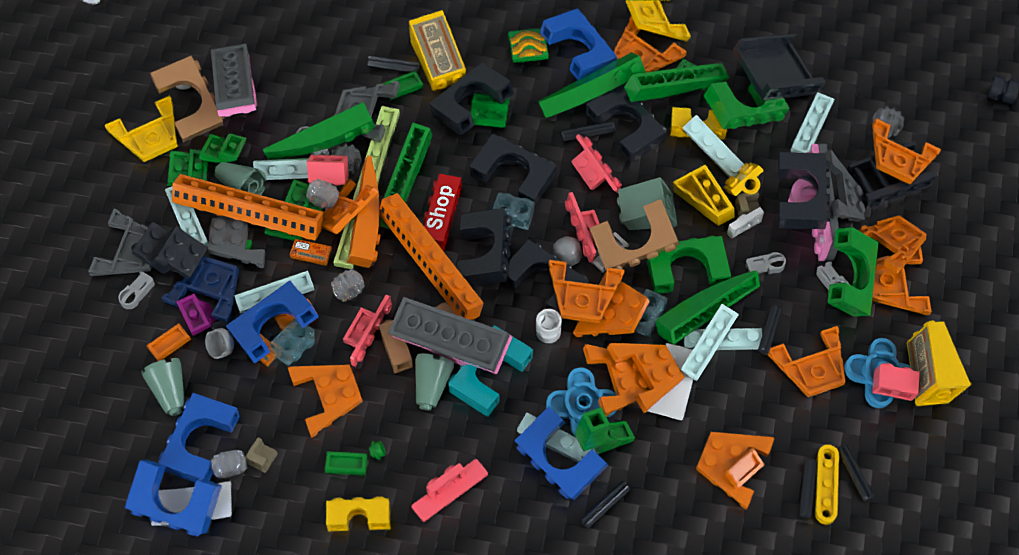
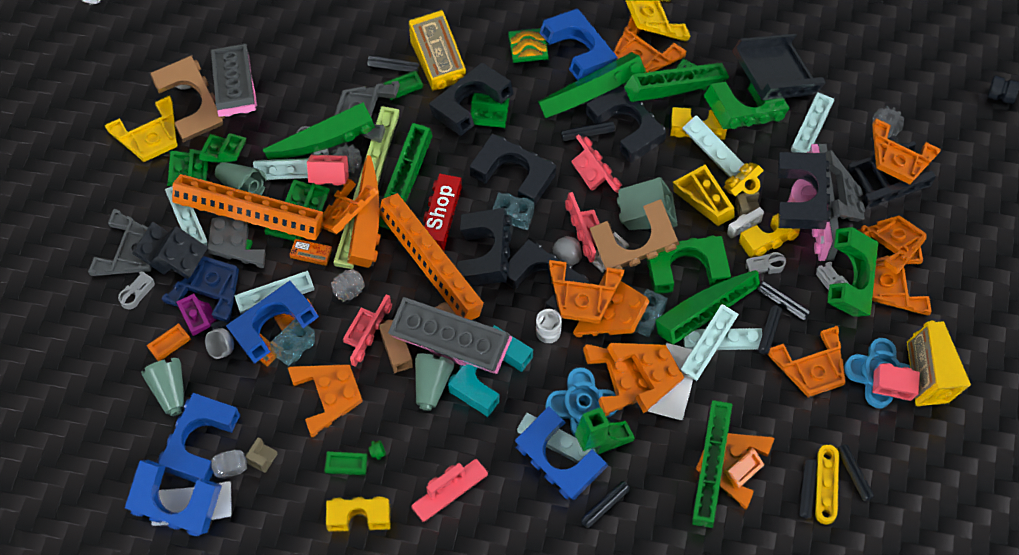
(322, 194): clear gear -> none
(712, 464): none -> green slope
(757, 242): none -> yellow arch
(784, 300): none -> axle

